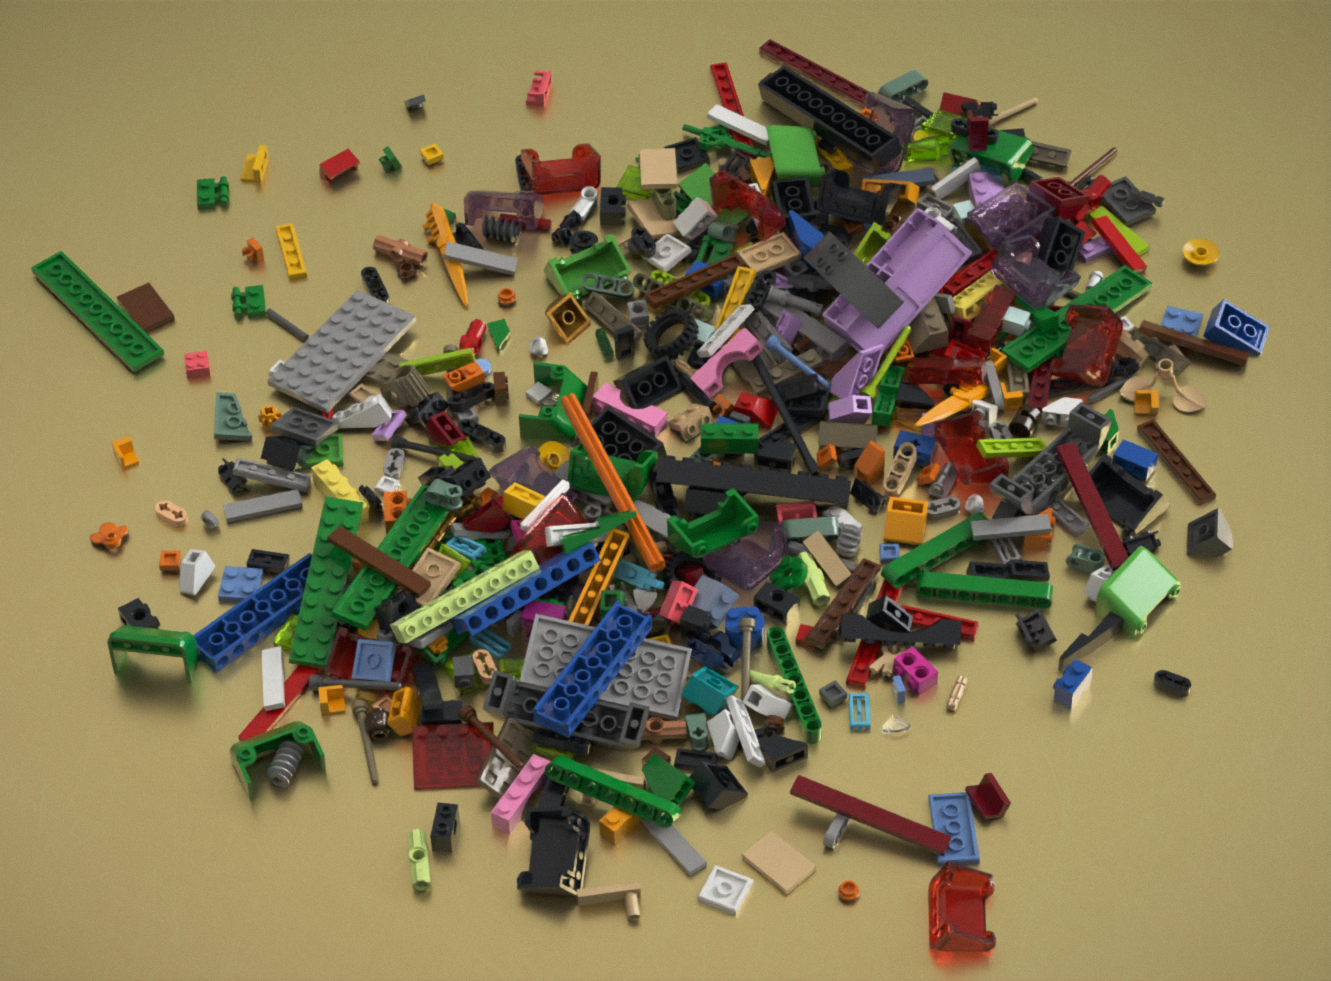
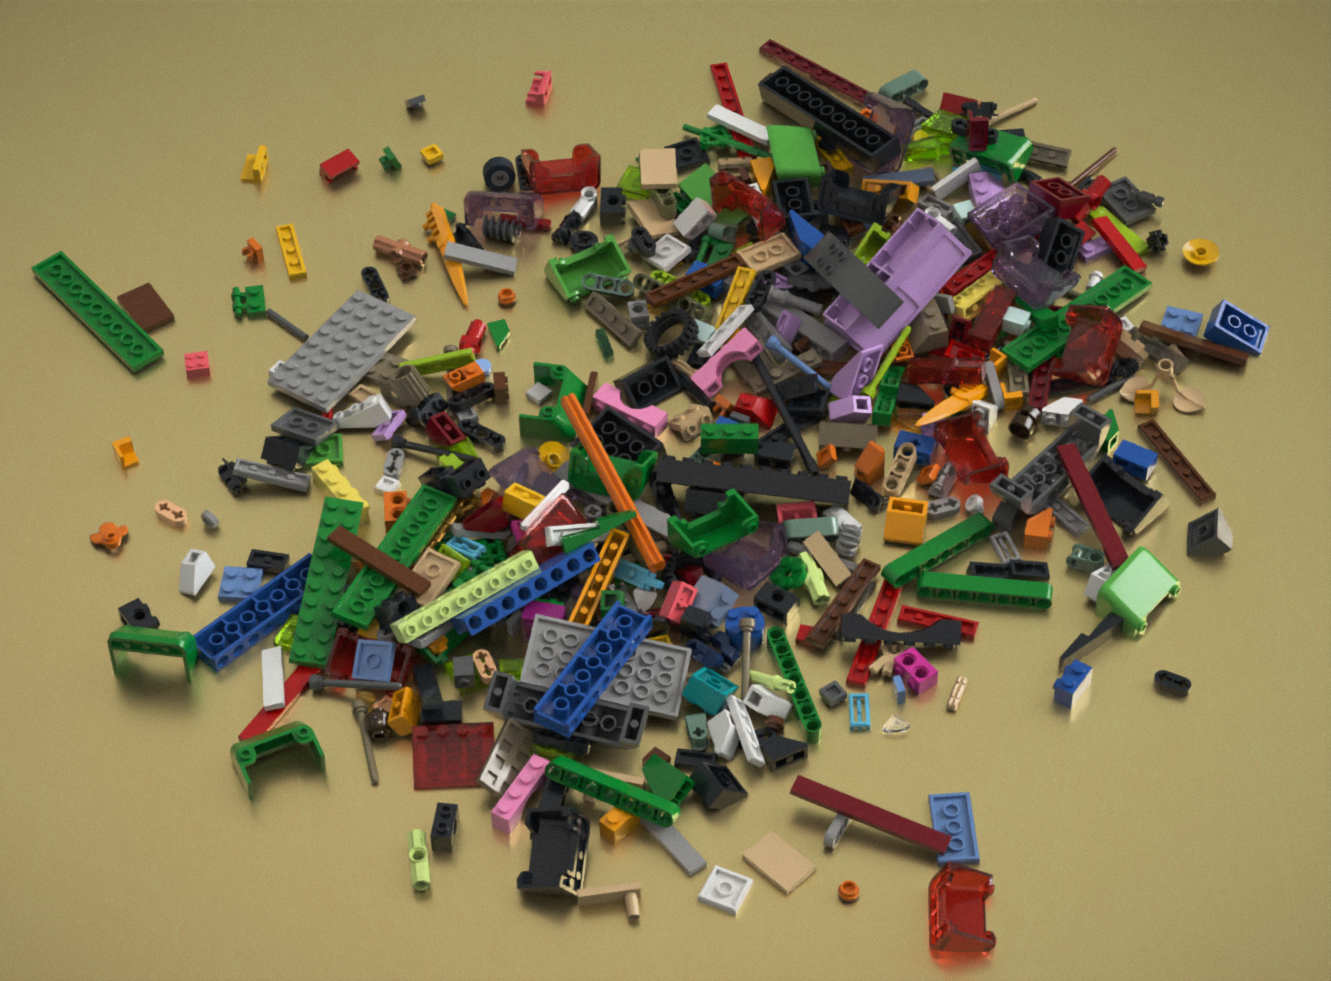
(170, 560): orange plate -> none
(206, 193): green plate -> none
(229, 419): sand green wing -> none
(262, 505): light grey tile -> none
(268, 415): light orange gear -> none
(284, 763): light grey piece -> none
(332, 700): light orange panel -> none
(371, 497): black gear -> none
(444, 493): sand green piece -> none
(468, 715): reddish brown piece -> none
(493, 641): medium azure tile -> none
(499, 173): none -> black wheel
(538, 346): white tile -> none
(550, 400): clear tile -> none
(567, 316): pearl gold slope -> none
(624, 342): black tile -> none
(657, 730): nougat piece -> none
(741, 156): black tile -> none
(847, 460): black beam -> none
(888, 552): medium blue tile -> none
(889, 615): black slope -> none
(988, 797): dark red panel -> none
(994, 433): light grey beam -> none
(1010, 527): light grey tile -> none
(1011, 447): lime plate -> none
(1036, 629): black bracket -> none
(1146, 539): black hinge -> none
(1157, 241): none -> black gear

